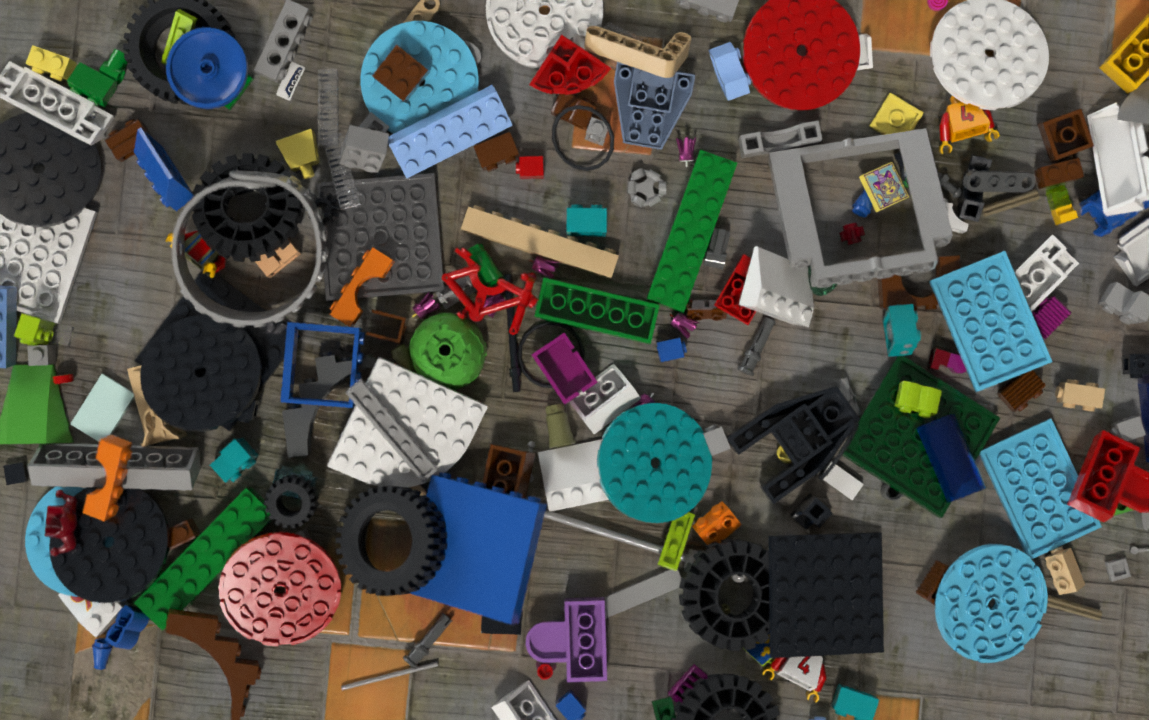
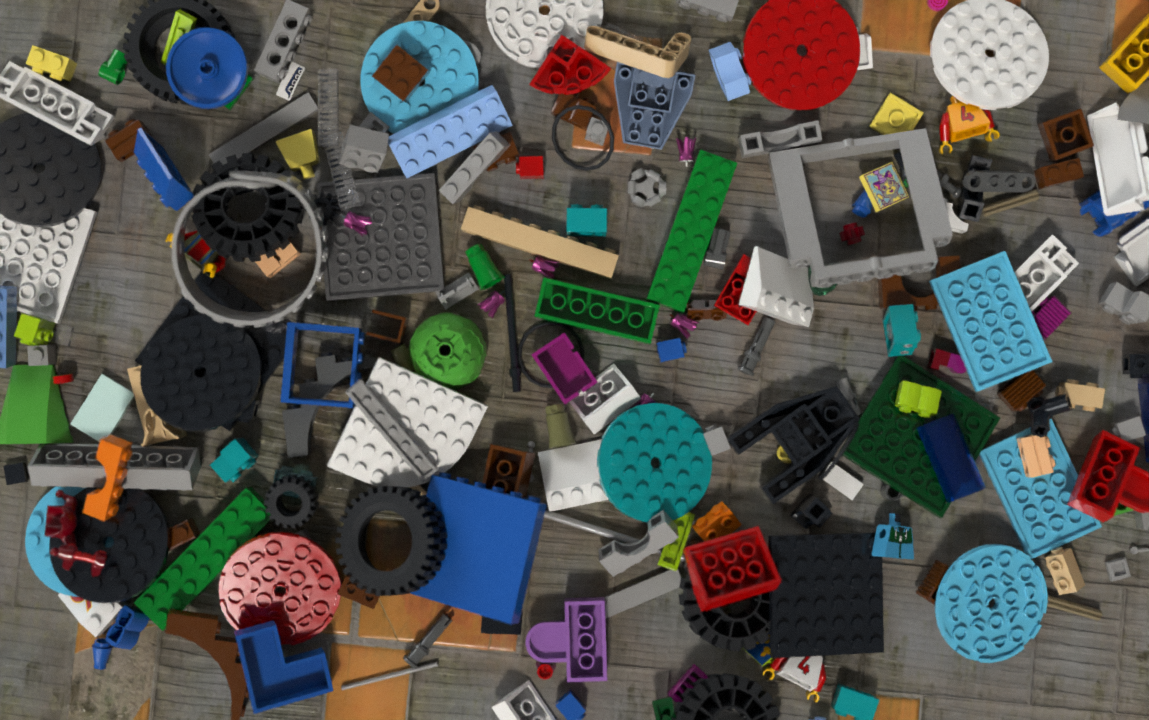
(71, 553): none -> dark red piece
(91, 84): green brick -> none
(267, 129): none -> light grey tile
(276, 679): none -> blue piece
(347, 308): orange arch -> none
(352, 592): none -> reddish brown hinge
(356, 222): none -> flat silver piece
(424, 307): flat silver piece -> none
(477, 310): red piece -> none
(479, 160): none -> light grey arch
(619, 556): none -> light grey arch
(731, 568): none -> red slope
(893, 540): none -> dark azure torso
(1035, 455): none -> light nougat brick
(1043, 410): none -> black piece
(1060, 205): leg -> none

